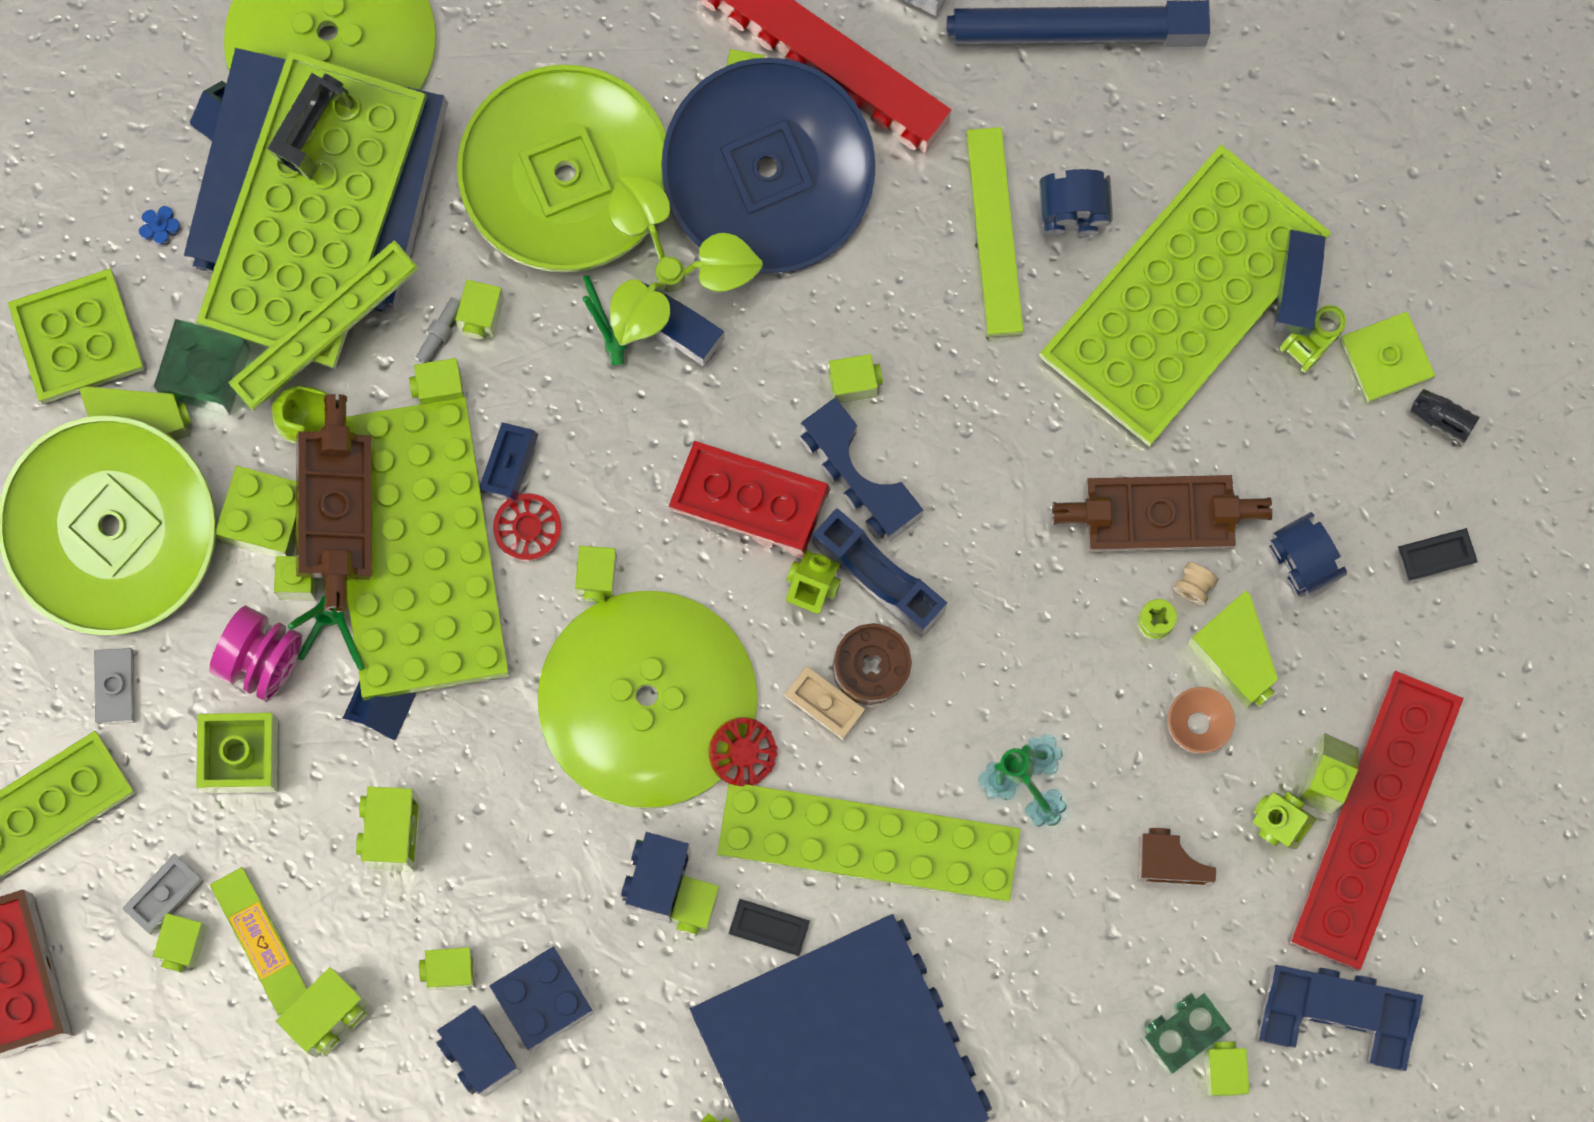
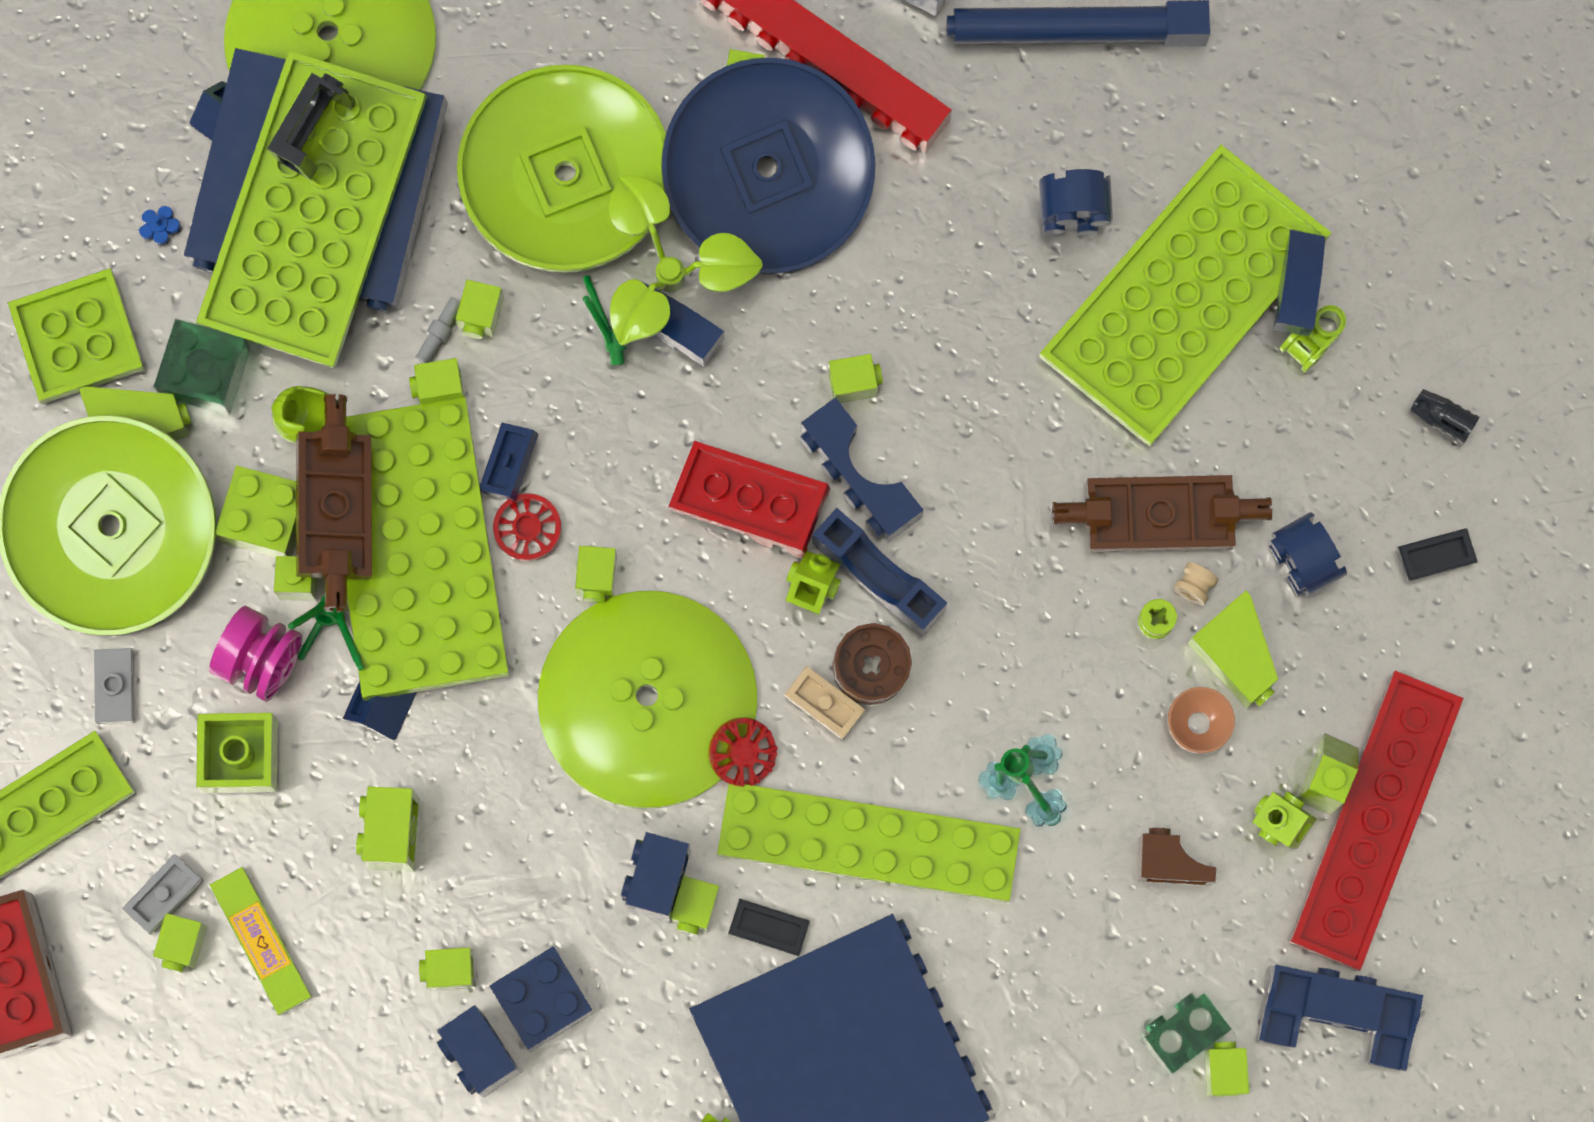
(323, 325): lime tile -> none
(323, 1013): lime brick -> none
(994, 232): lime tile -> none
(1387, 357): lime plate -> none

